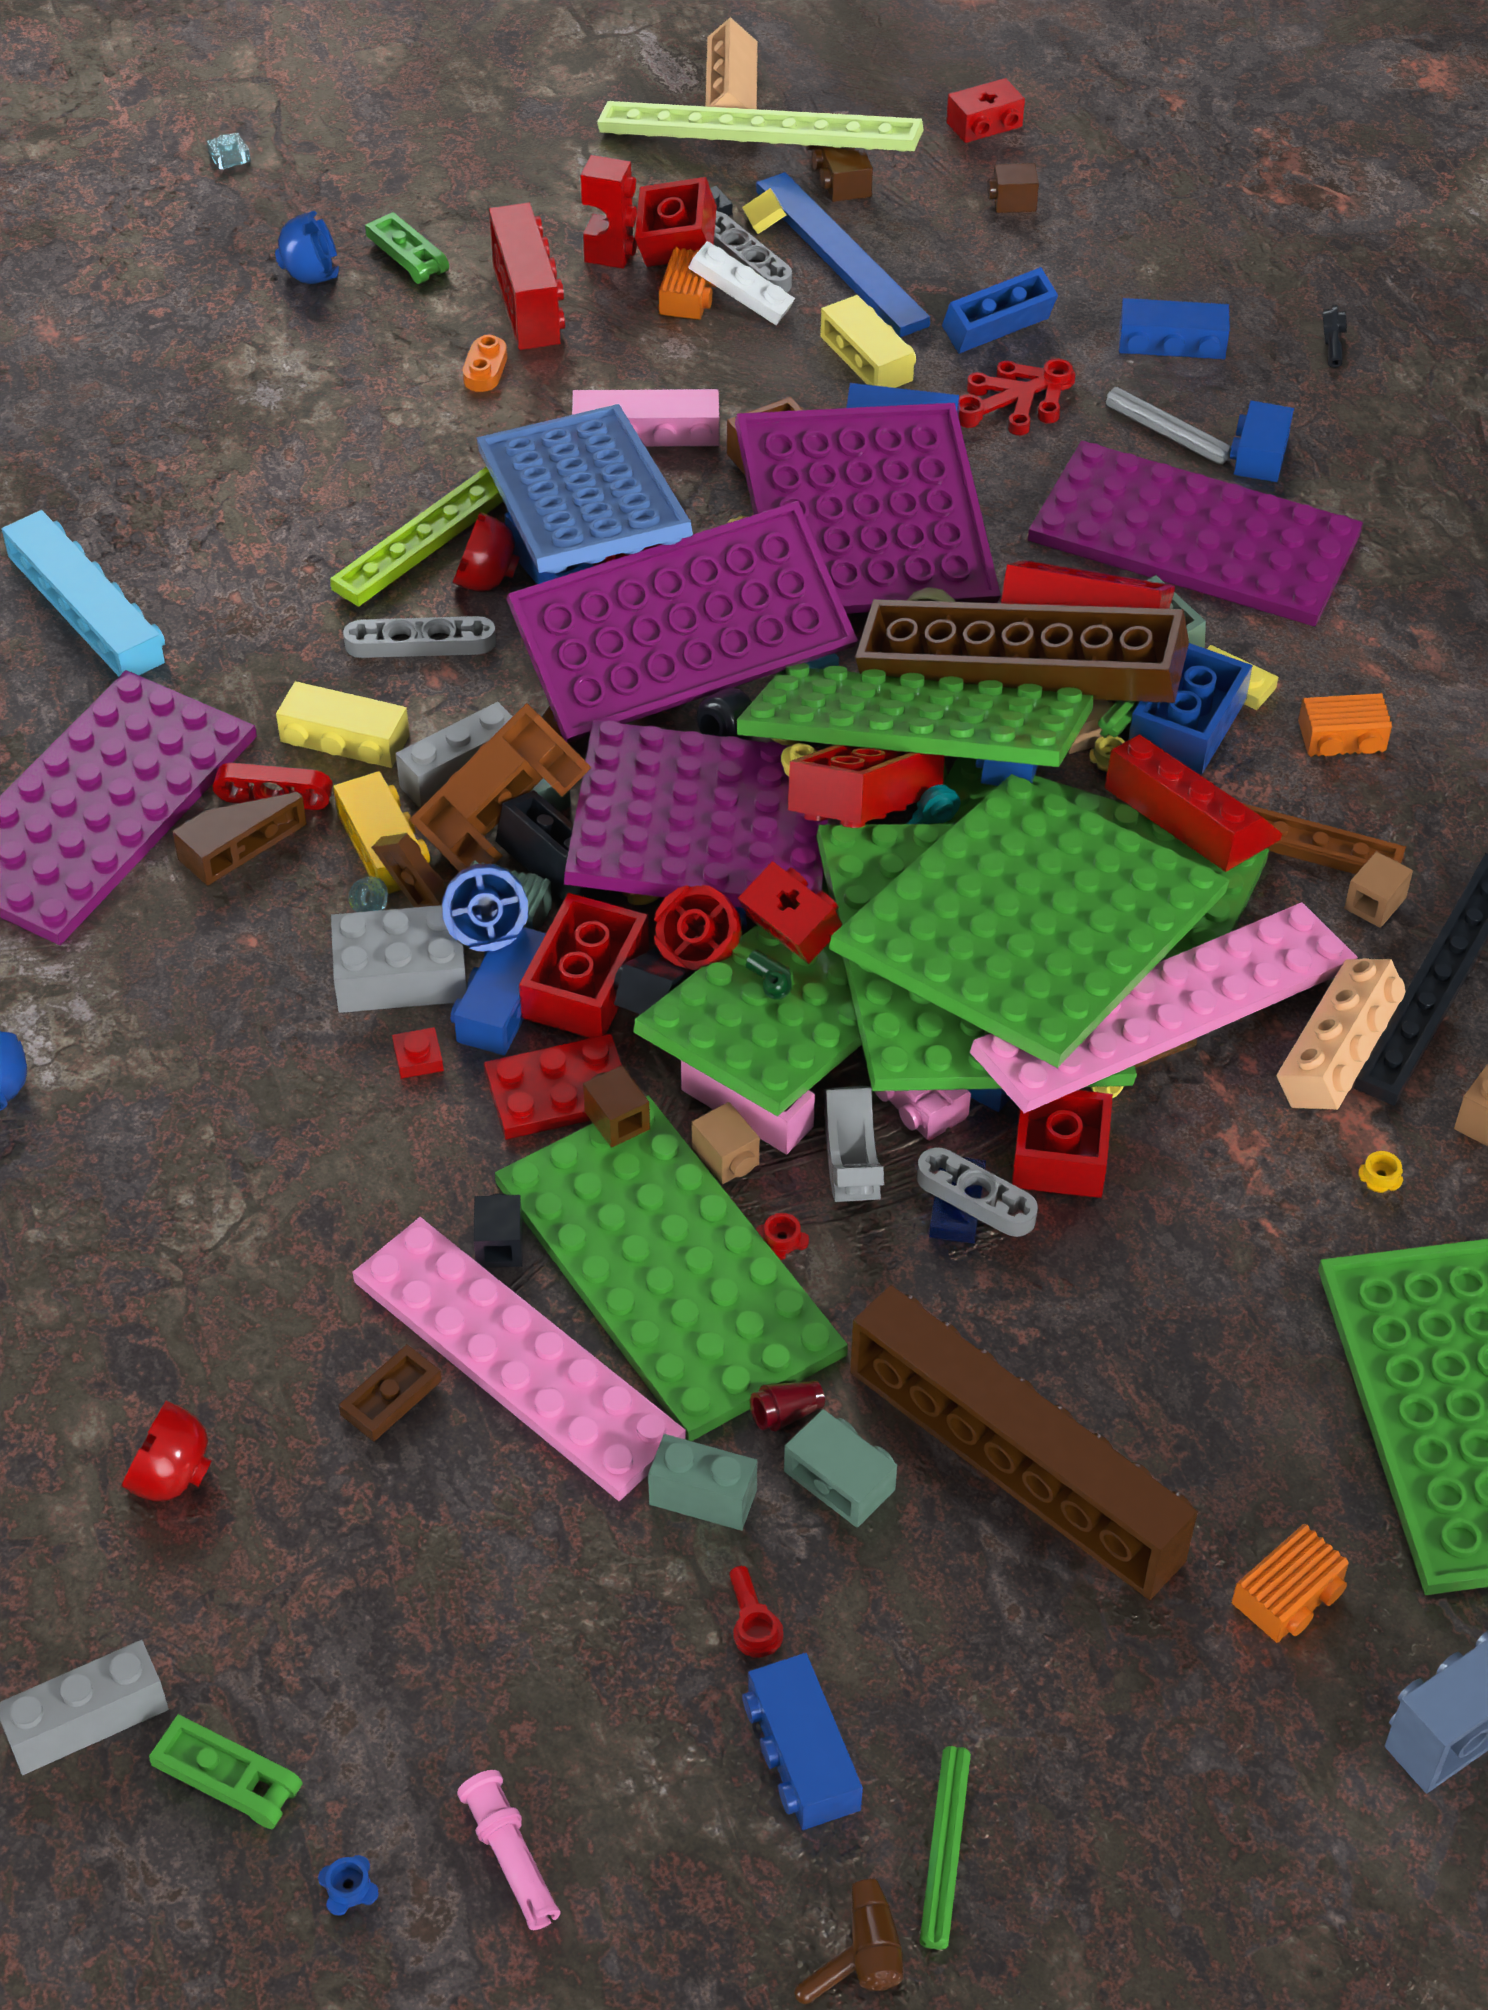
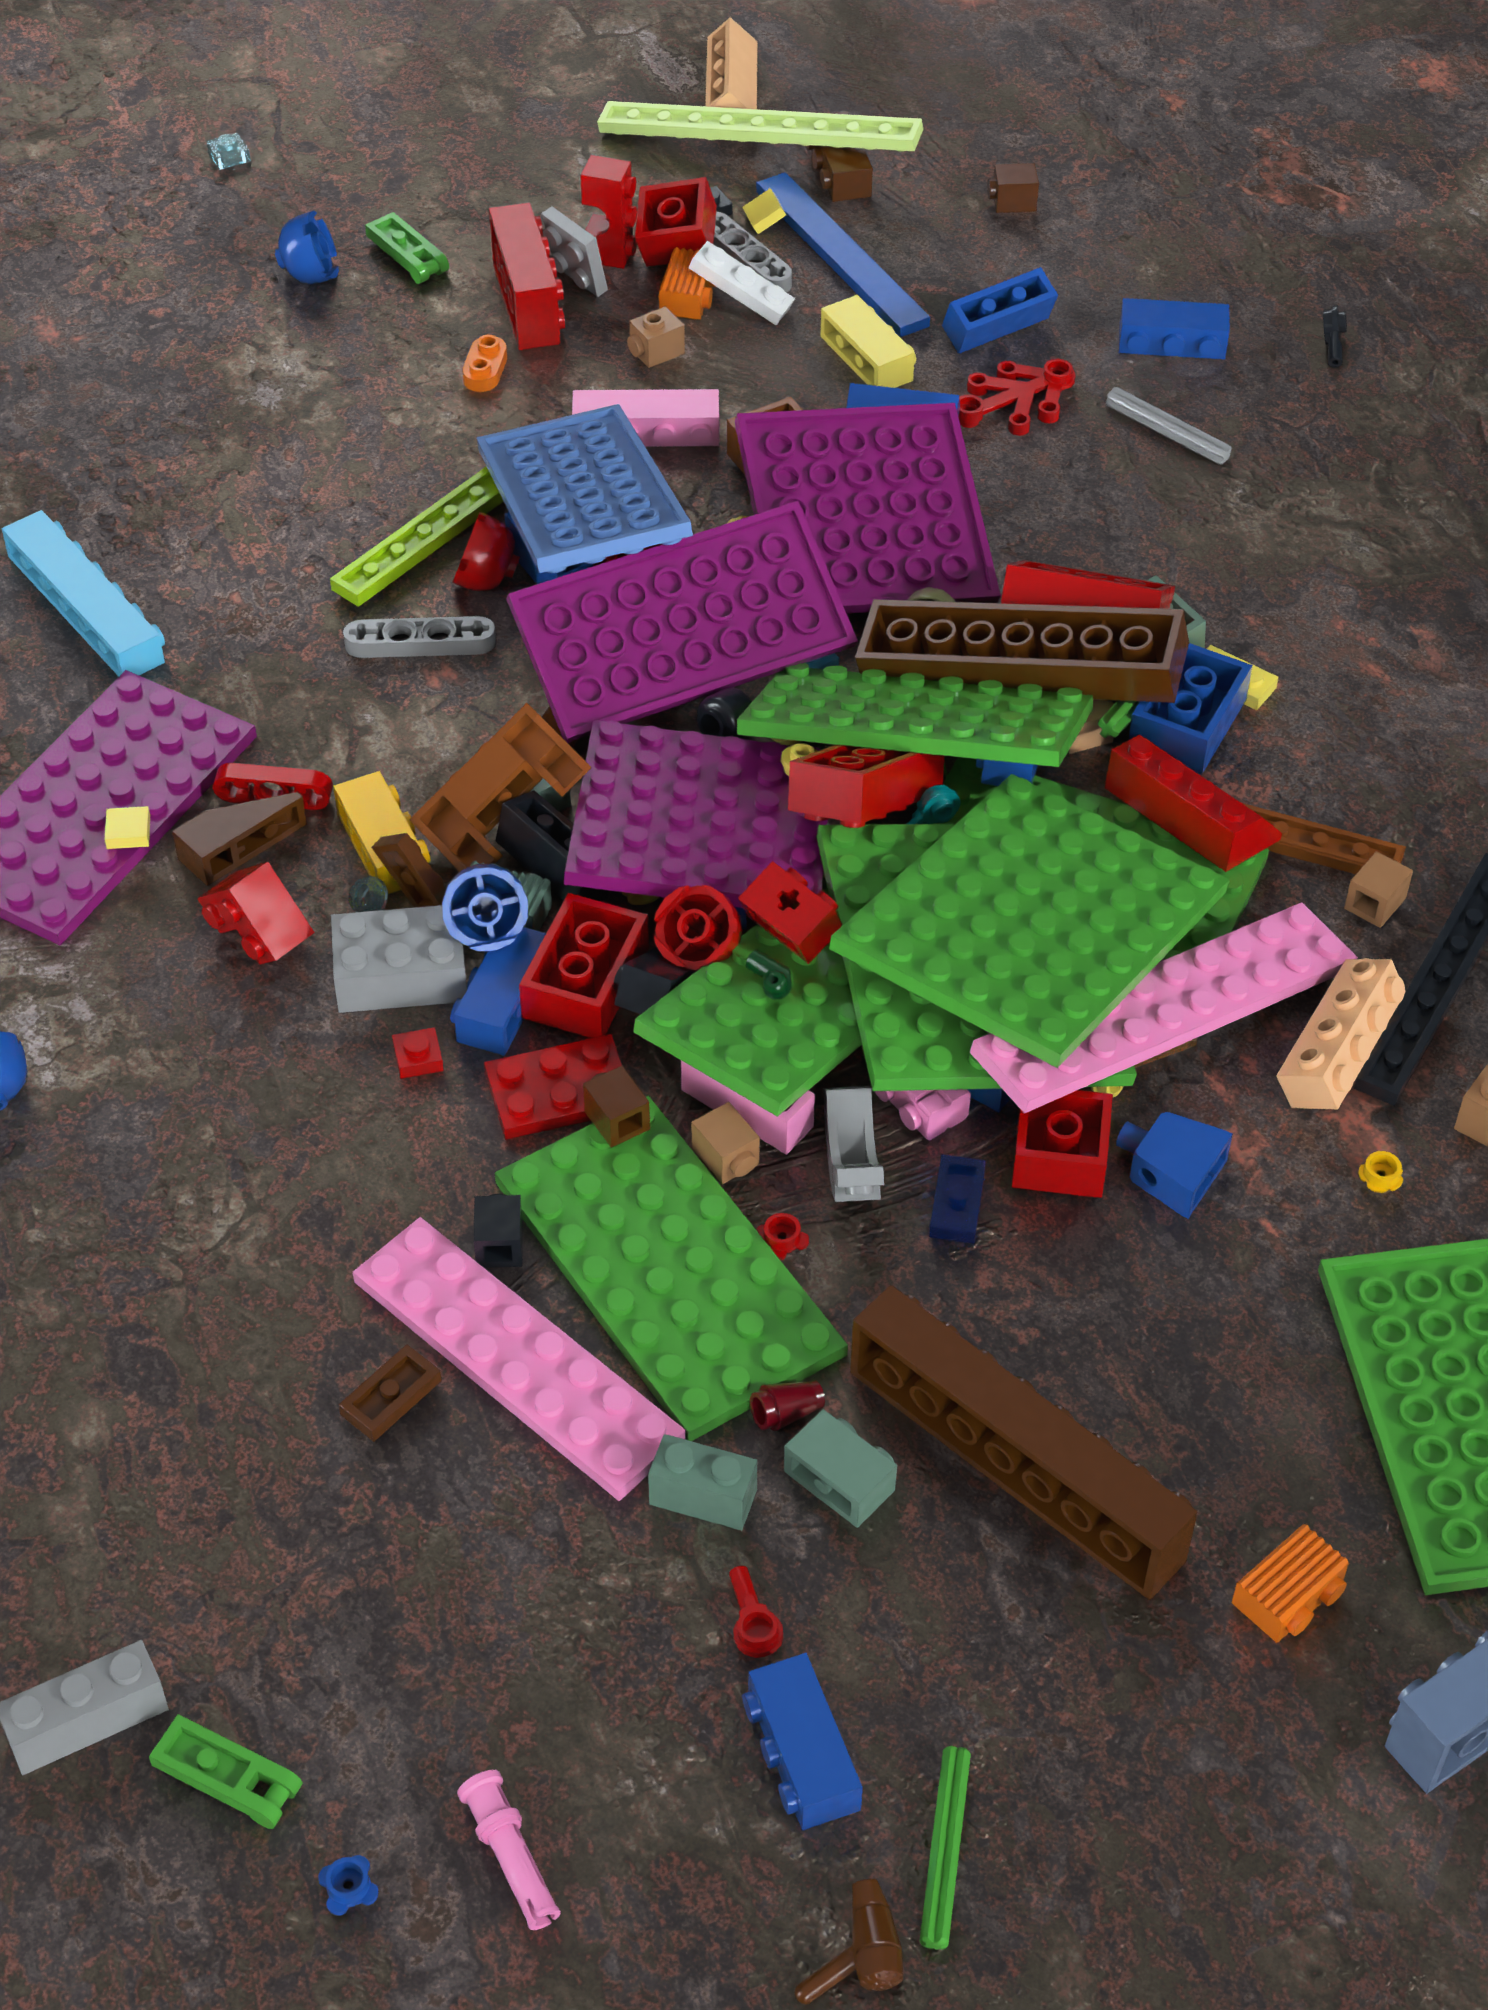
(127, 827): none -> light yellow tile
(169, 1456): red cylinder -> none
(260, 911): none -> brick
(343, 724): light yellow brick -> none
(433, 760): light grey brick -> none
(574, 251): none -> light grey plate
(656, 337): none -> medium nougat brick
(982, 1209): light grey beam -> none
(985, 110): red brick -> none
(1102, 751): light yellow plate -> none
(1175, 1159): none -> blue torso
(1196, 532): magenta plate -> none
(1262, 441): blue brick -> none
(1345, 724): orange brick -> none

